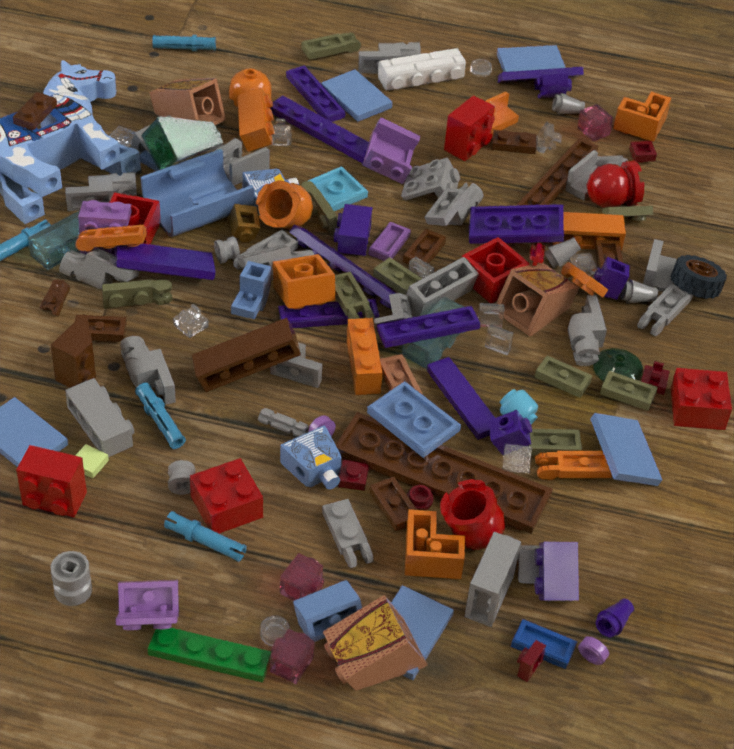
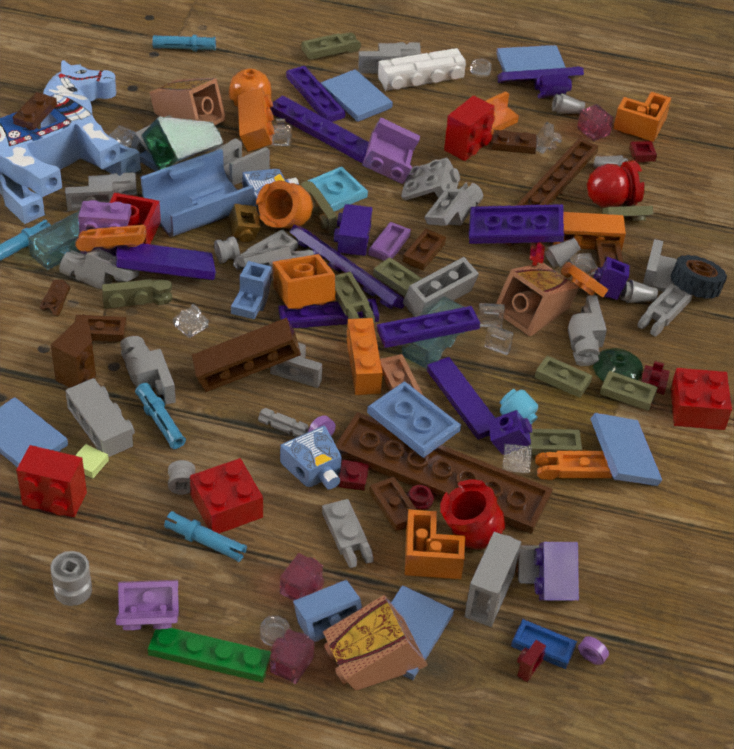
(400, 309): light grey panel -> none
(420, 267): clear plate -> none
(493, 264): red brick -> none
(579, 176): light grey panel -> none
(613, 619): dark purple cone -> none

